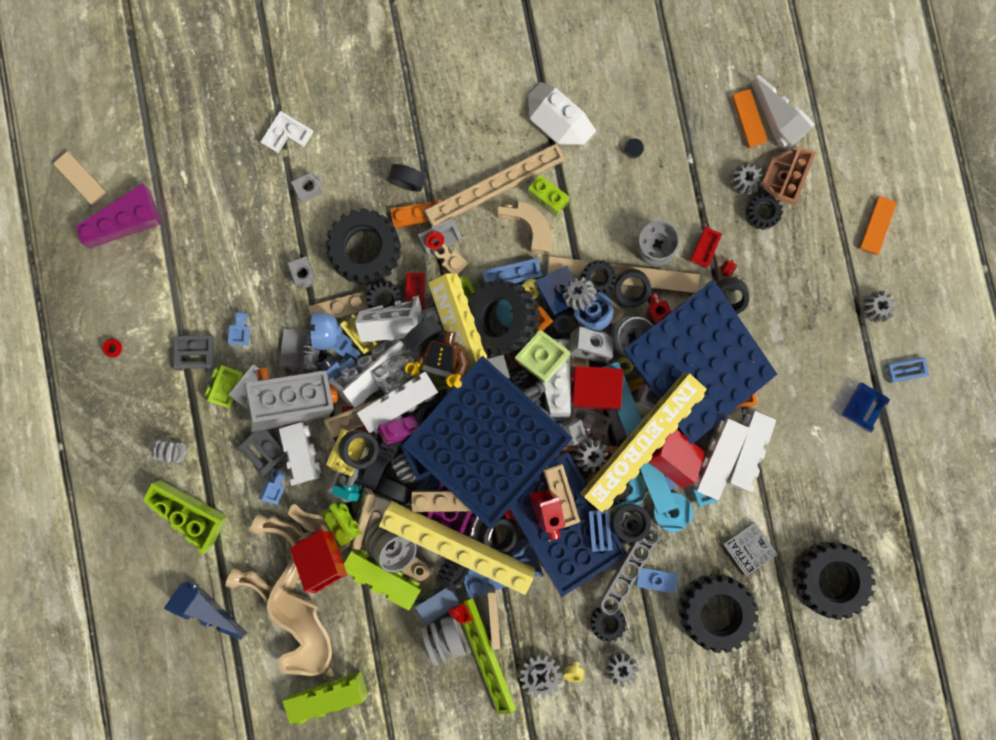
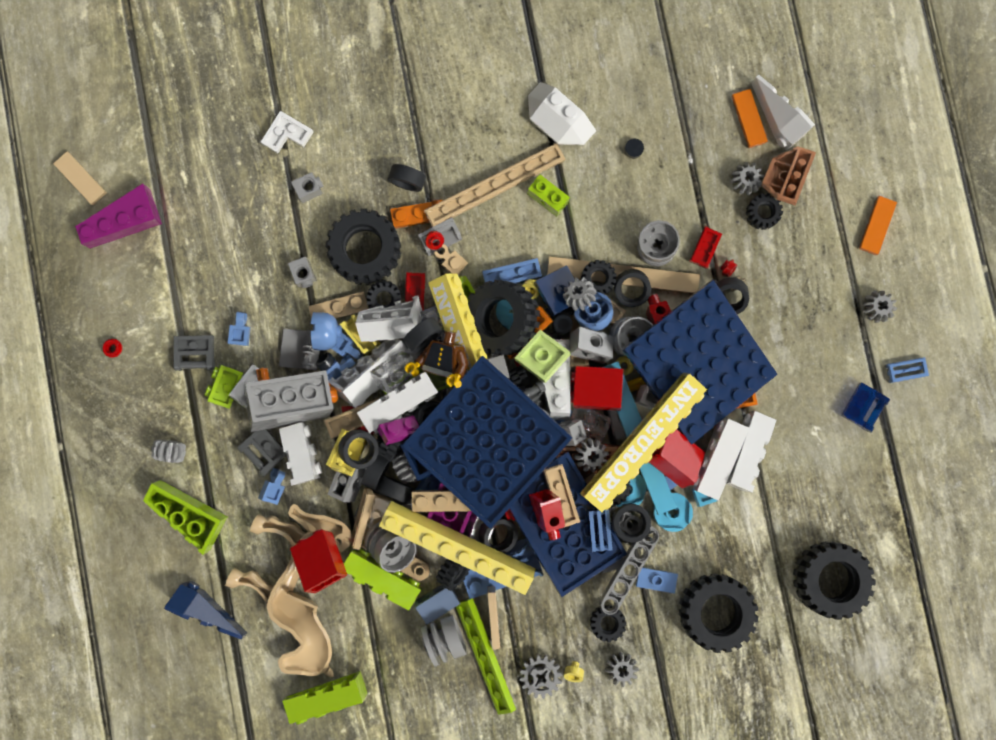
(341, 523): lime bracket -> none
(347, 492): teal plate -> none
(461, 614): red tile -> none
(534, 221): tan arch -> none
(749, 549): light grey tile -> none

